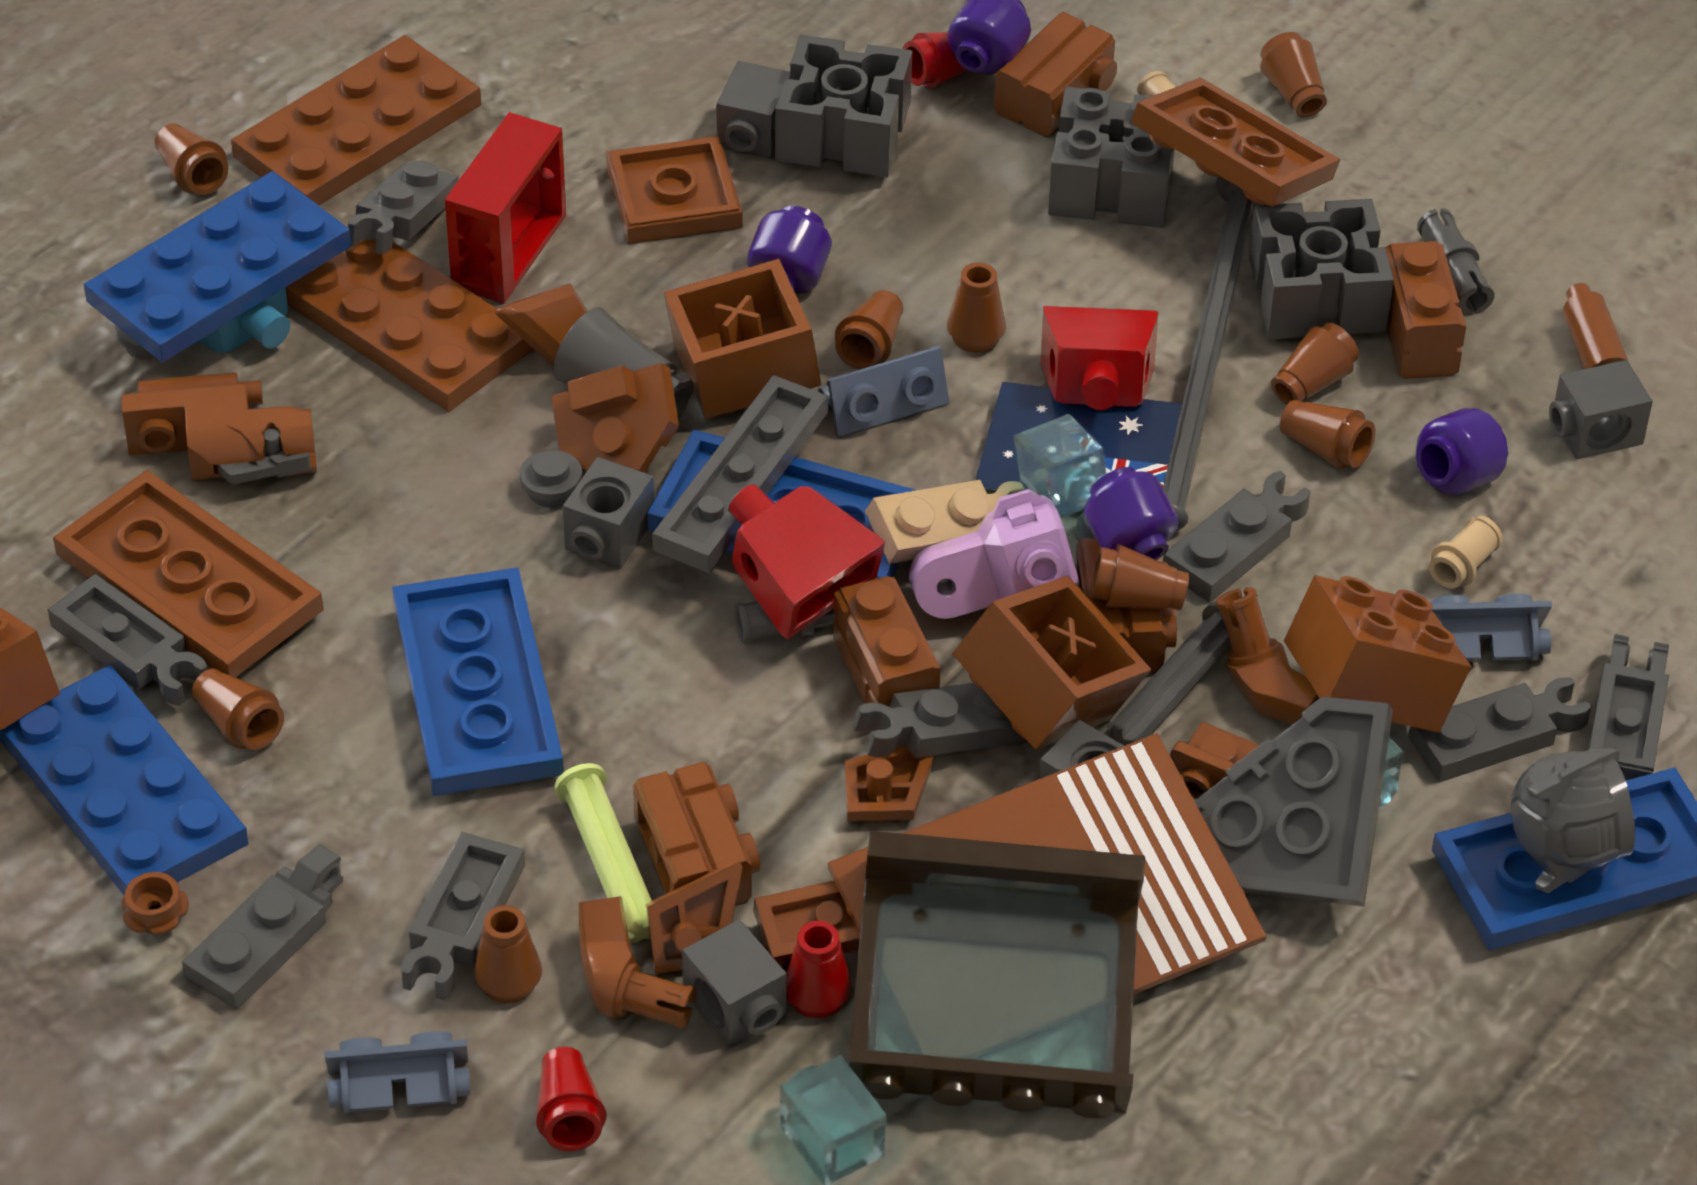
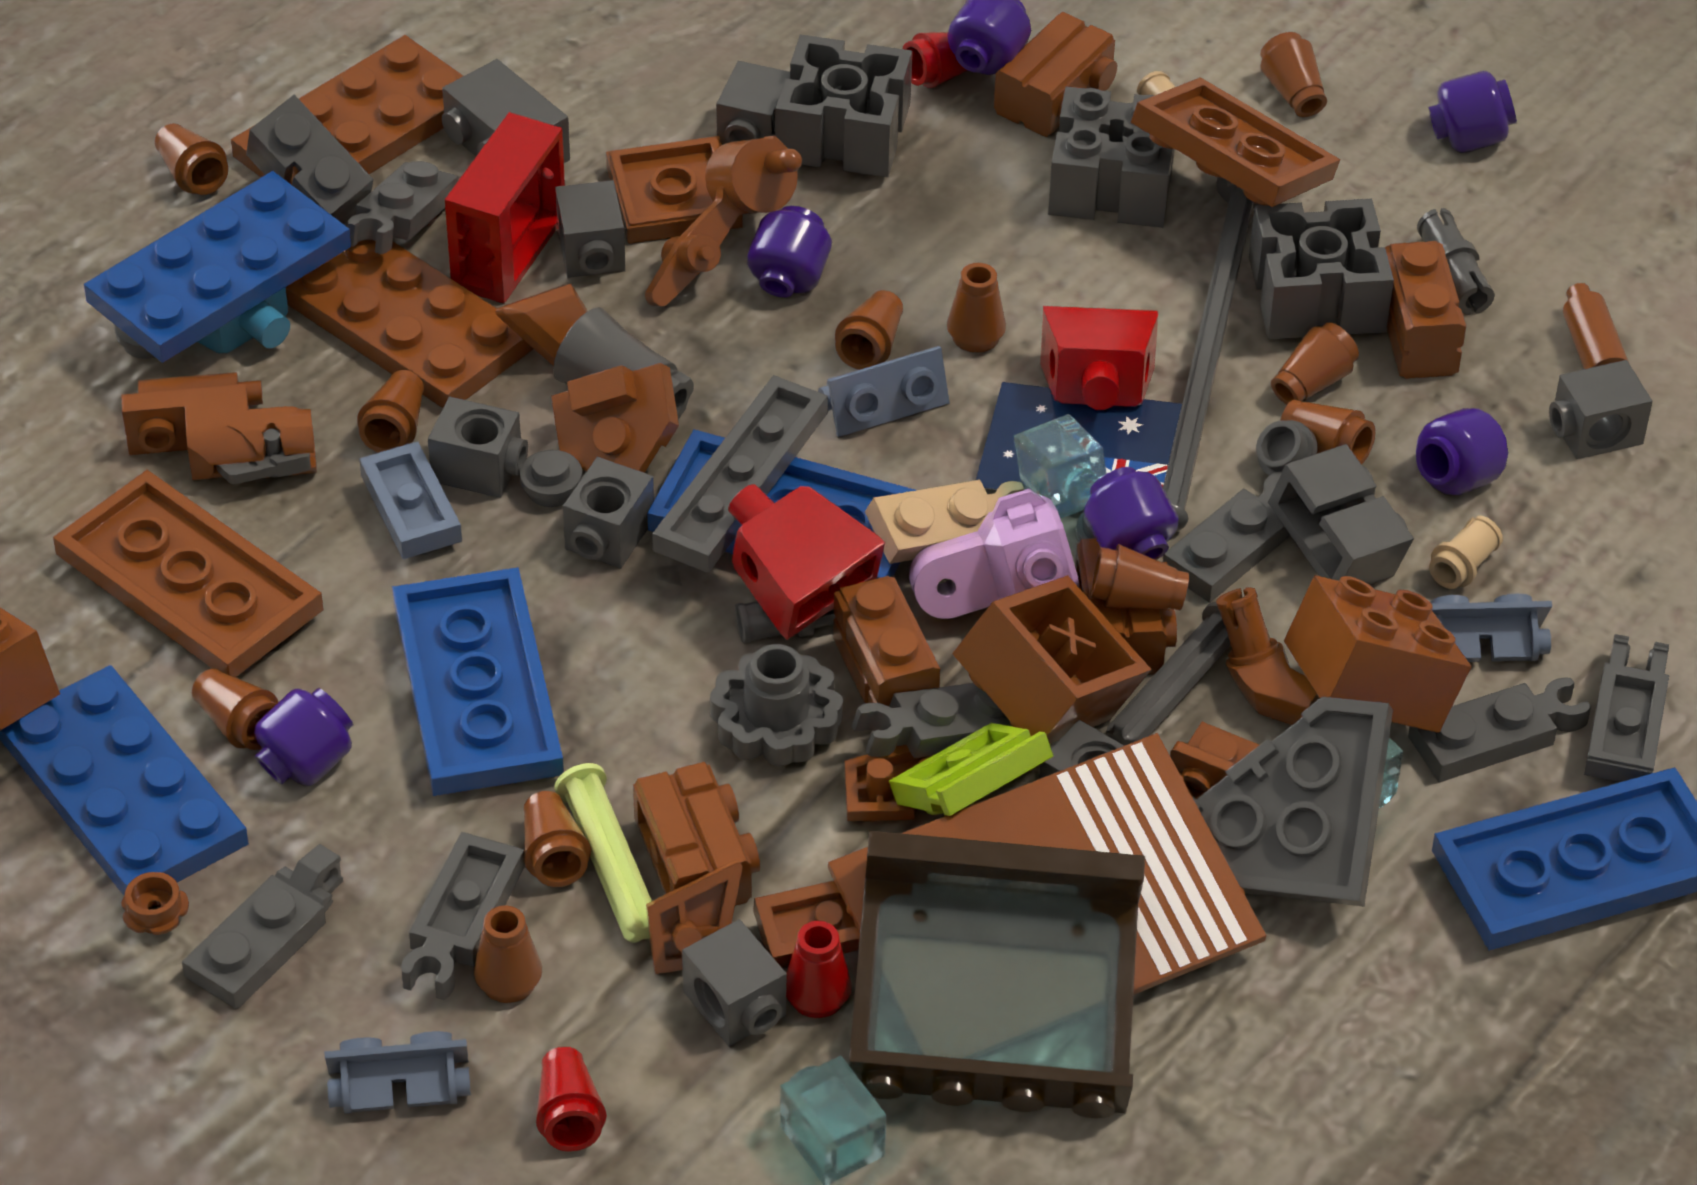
(126, 637): dark grey plate -> none
(303, 737): none -> dark purple head
(327, 170): none -> dark grey piece
(392, 412): none -> dark orange cone
(410, 500): none -> sand blue plate
(476, 447): none -> dark grey brick
(483, 99): none -> dark grey piece
(553, 841): none -> dark orange cone
(590, 229): none -> dark grey brick
(613, 973): dark orange arm -> none
(740, 180): none -> dark orange piece
(740, 334): dark orange brick -> none
(776, 706): none -> dark grey plant
(970, 769): none -> lime plate
(1284, 443): none -> dark grey plate
(1337, 519): none -> dark grey piece
(1473, 111): none -> dark purple head
(1573, 814): dark grey helmet -> none

